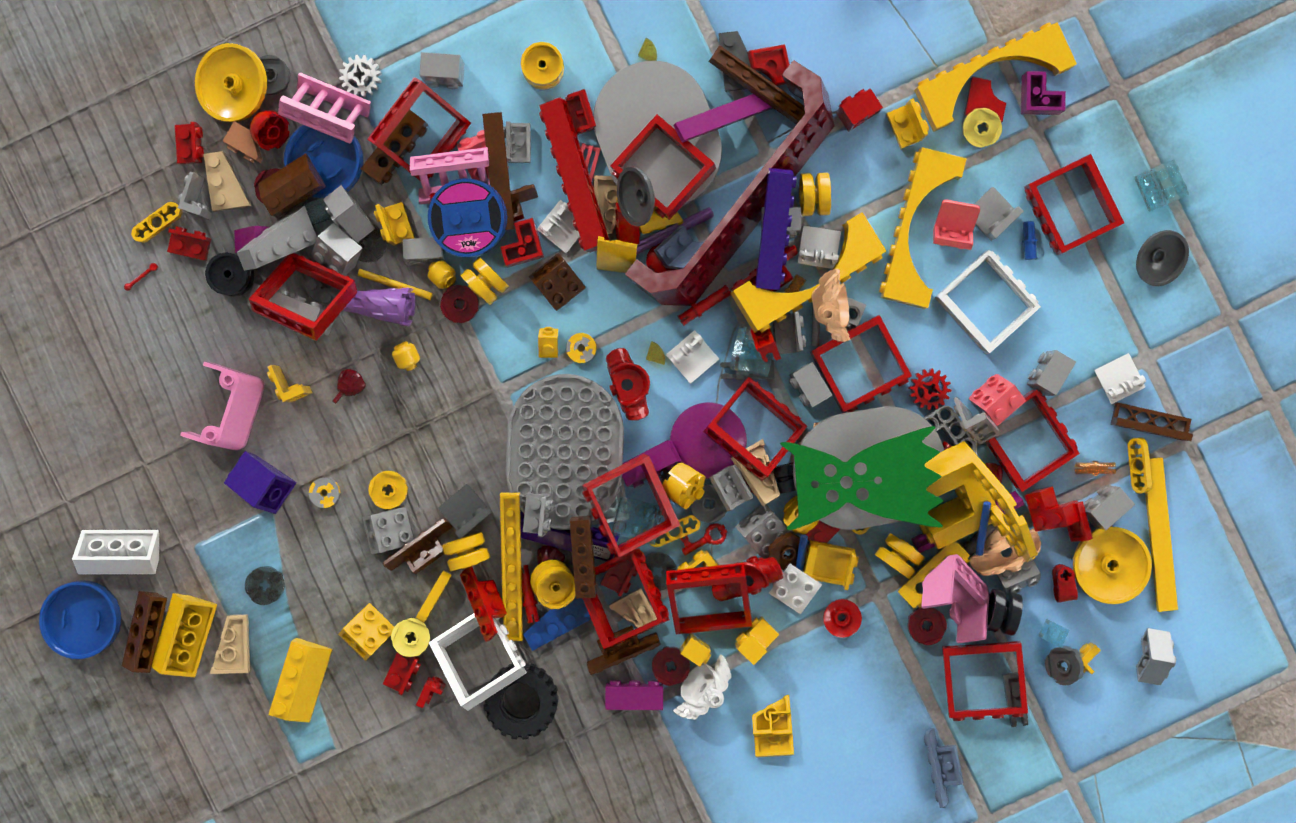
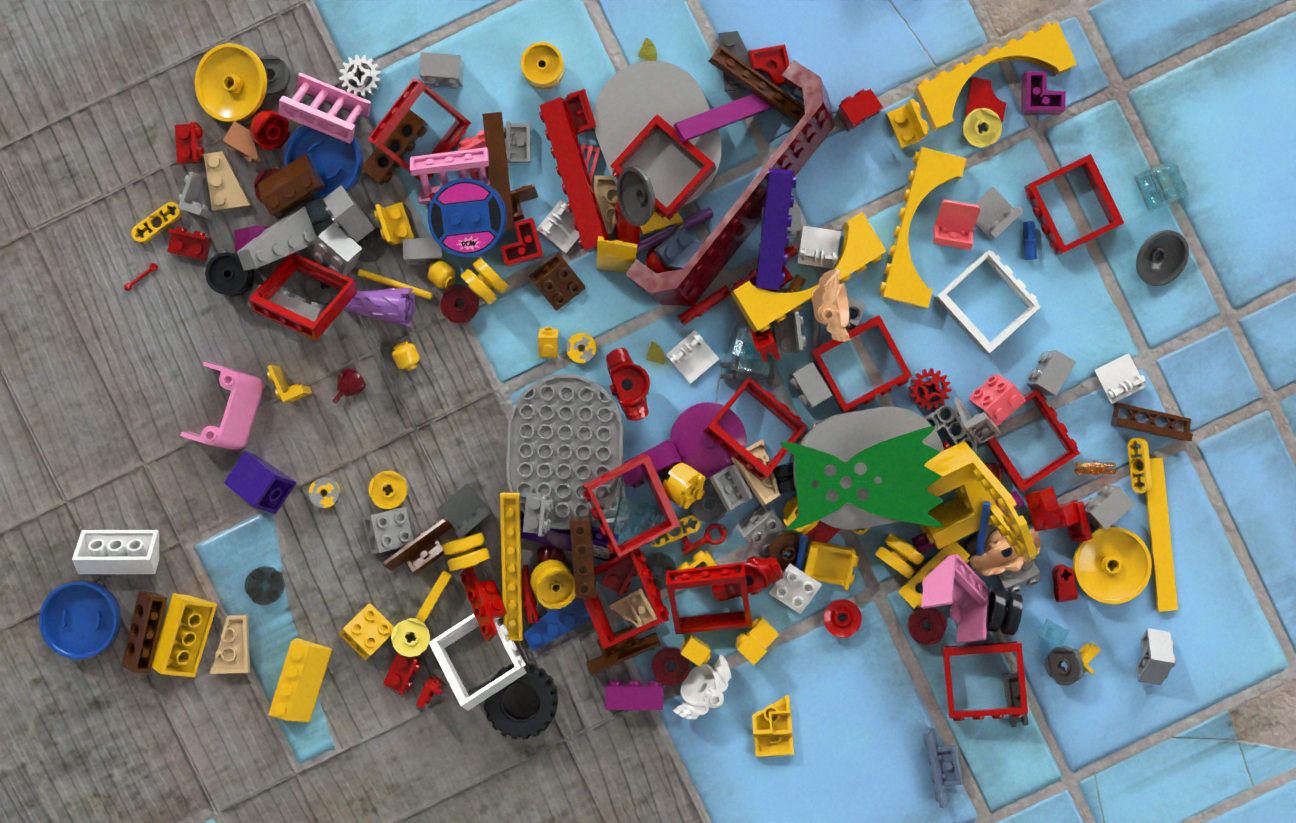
(815, 194): yellow wheel -> none

